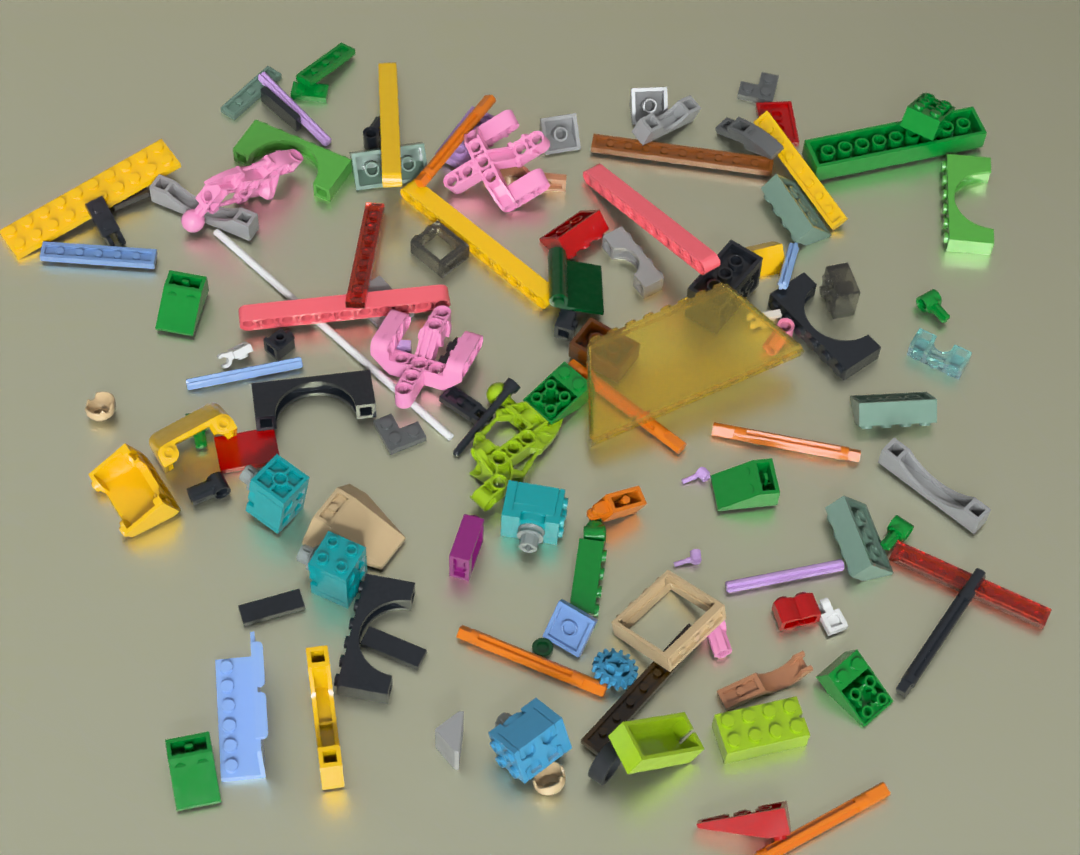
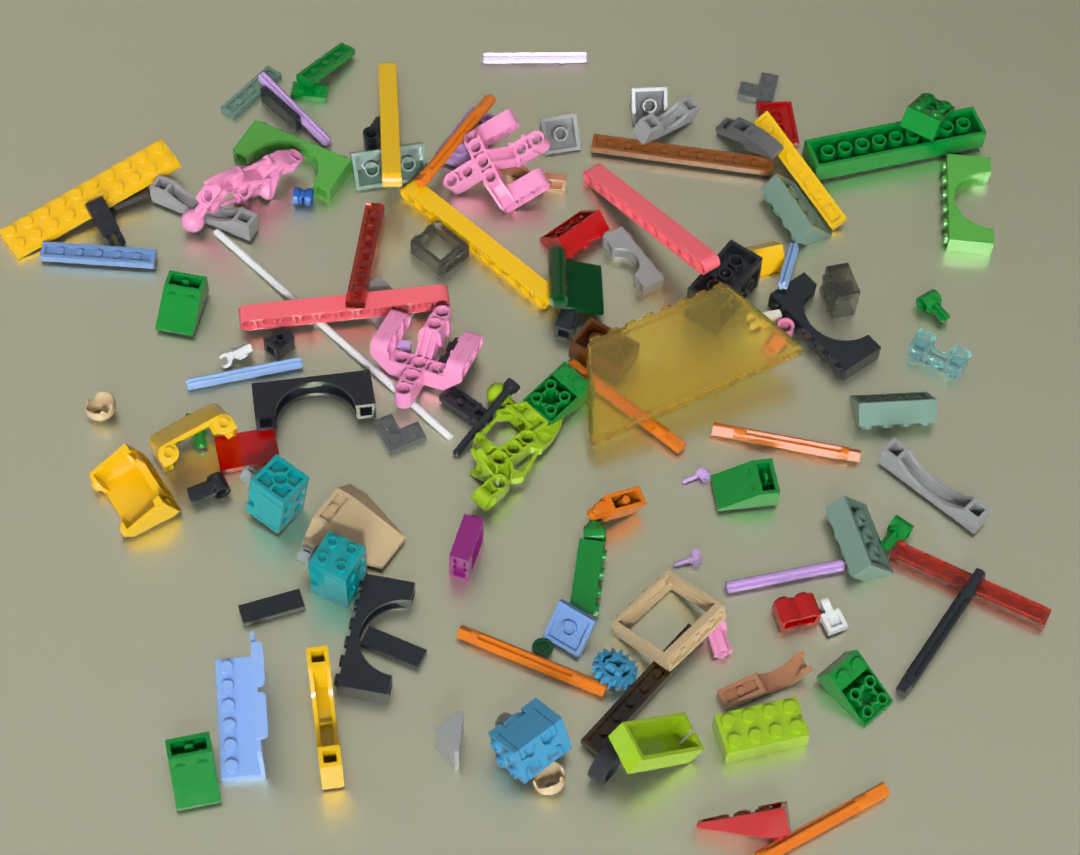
(302, 196): none -> blue wheel
(533, 514): teal piece -> none
(536, 57): none -> axle

